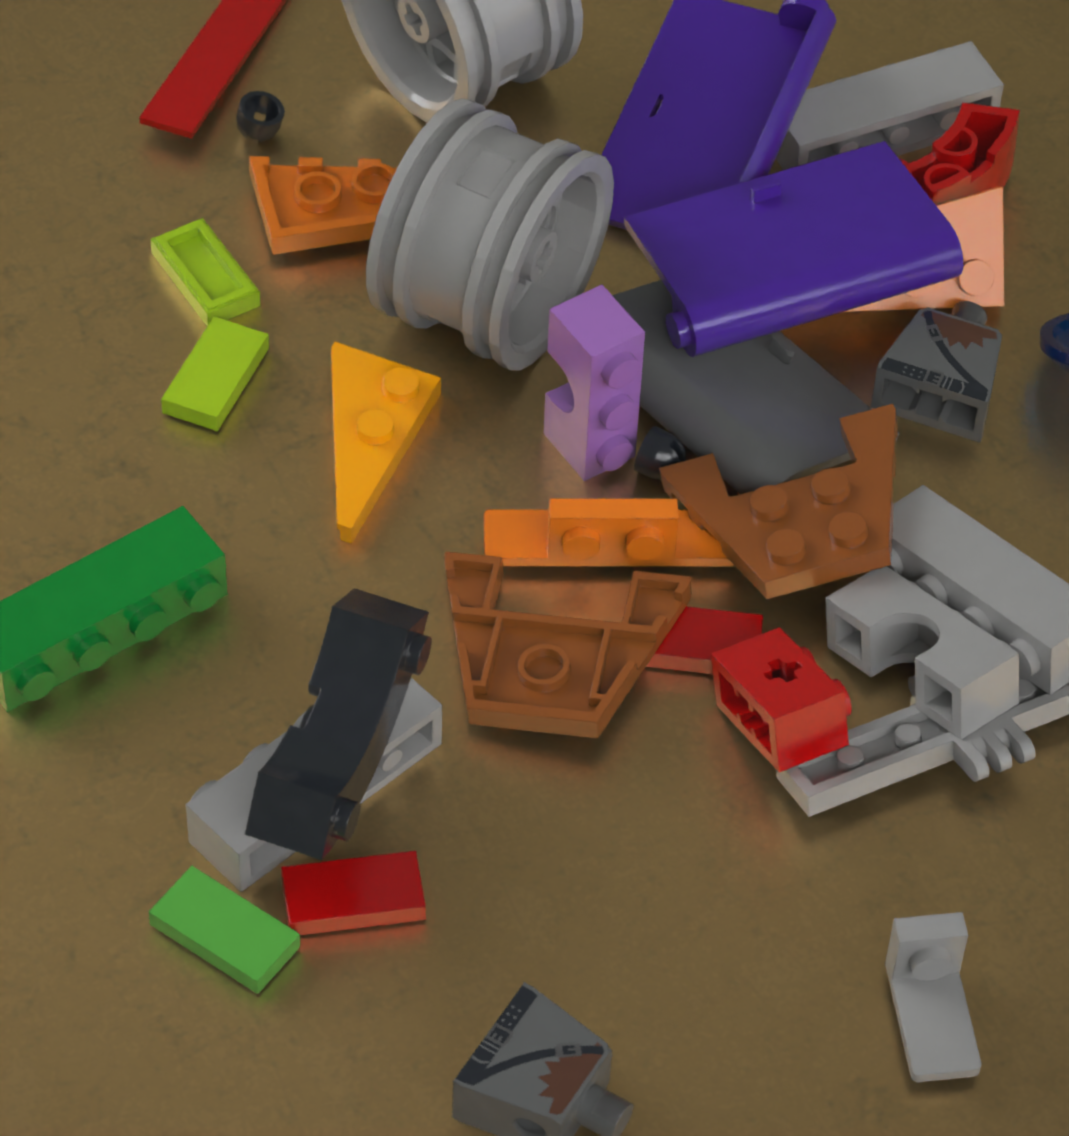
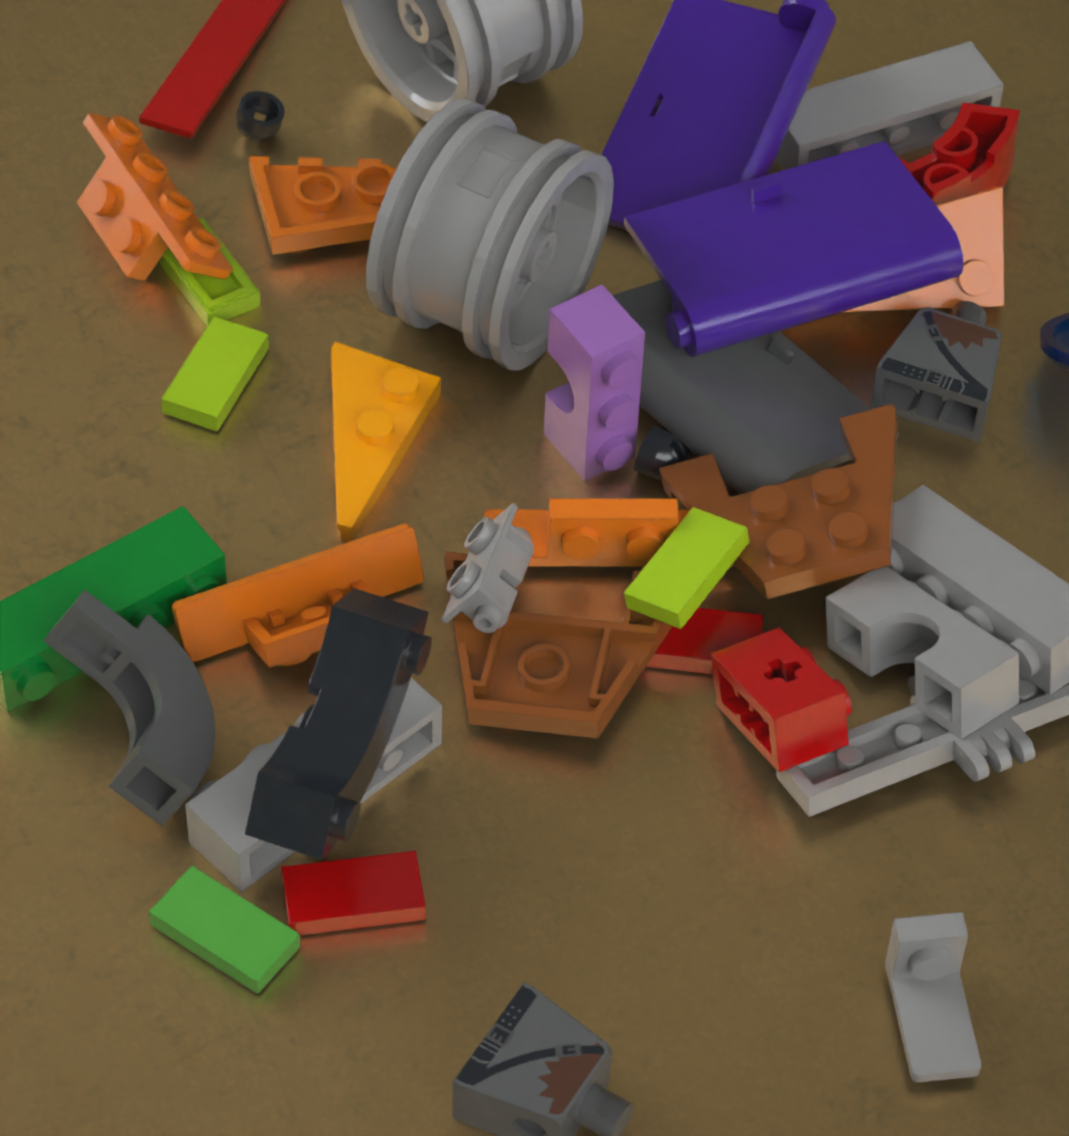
(140, 207): none -> orange bracket
(159, 695): none -> dark grey arch
(290, 605): none -> orange bracket
(494, 566): none -> light grey hinge
(686, 567): none -> lime tile

